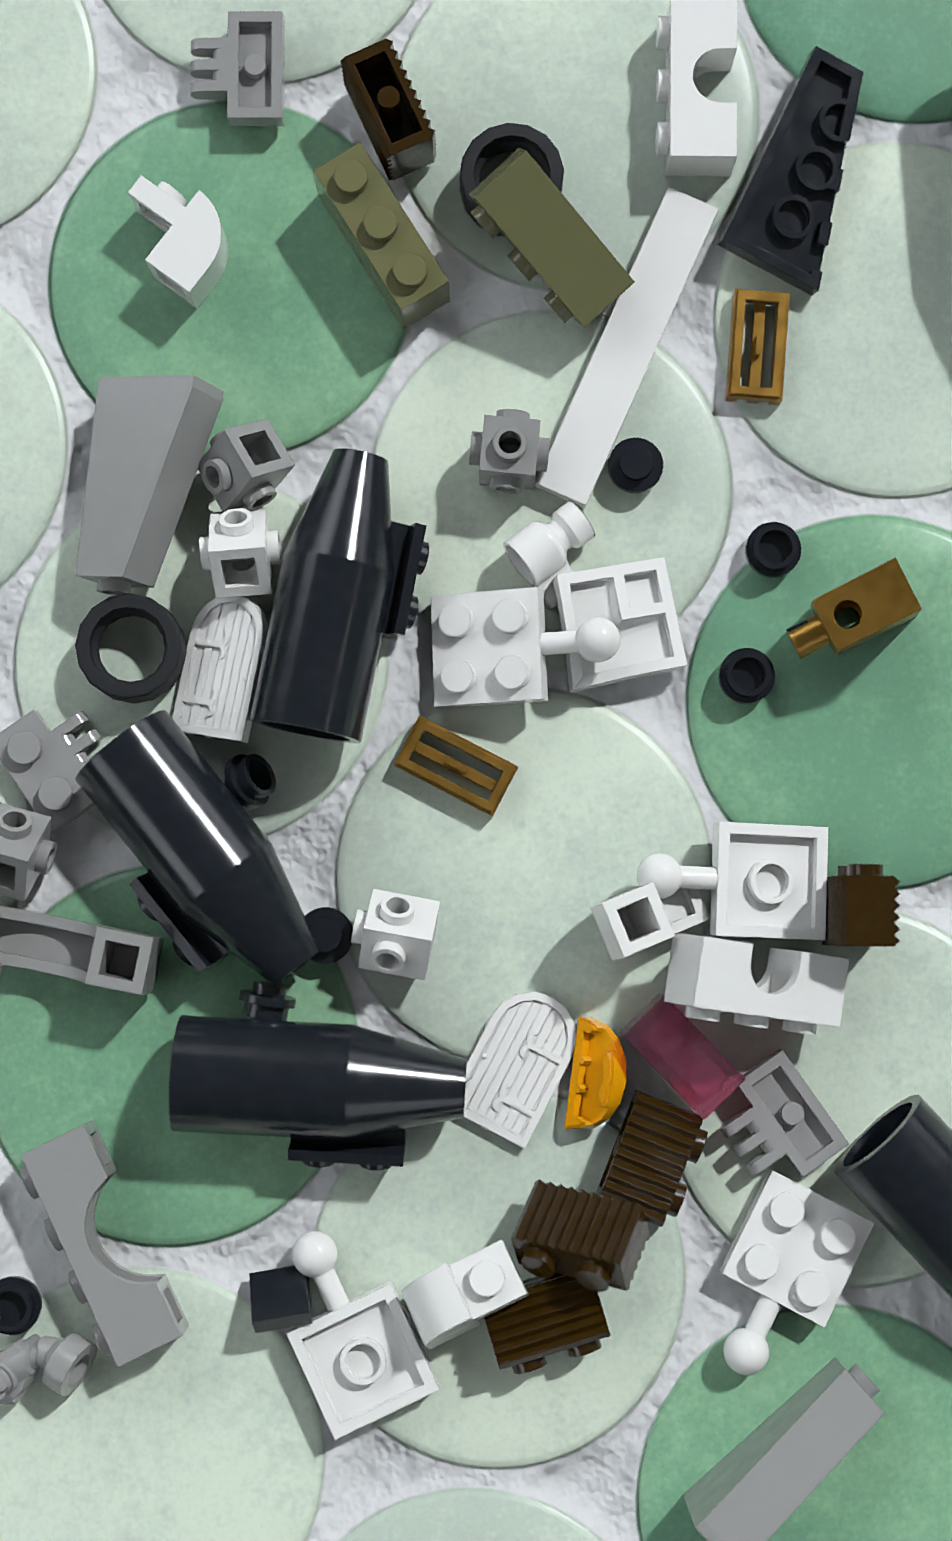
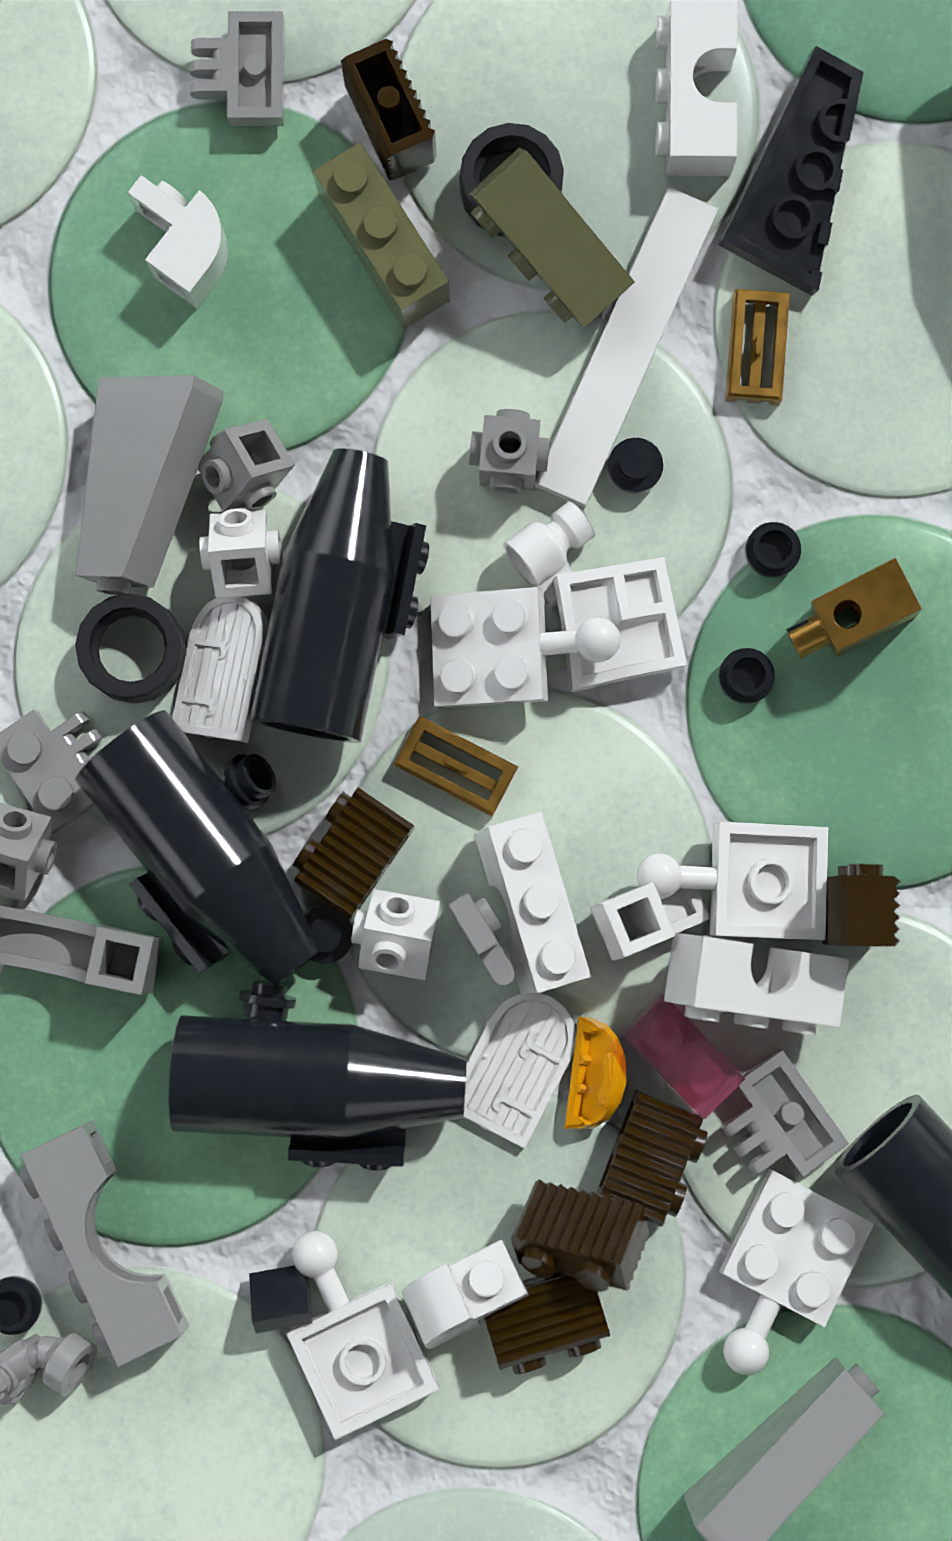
(352, 852): none -> dark brown brick
(479, 924): none -> light grey hinge
(543, 929): none -> white arch

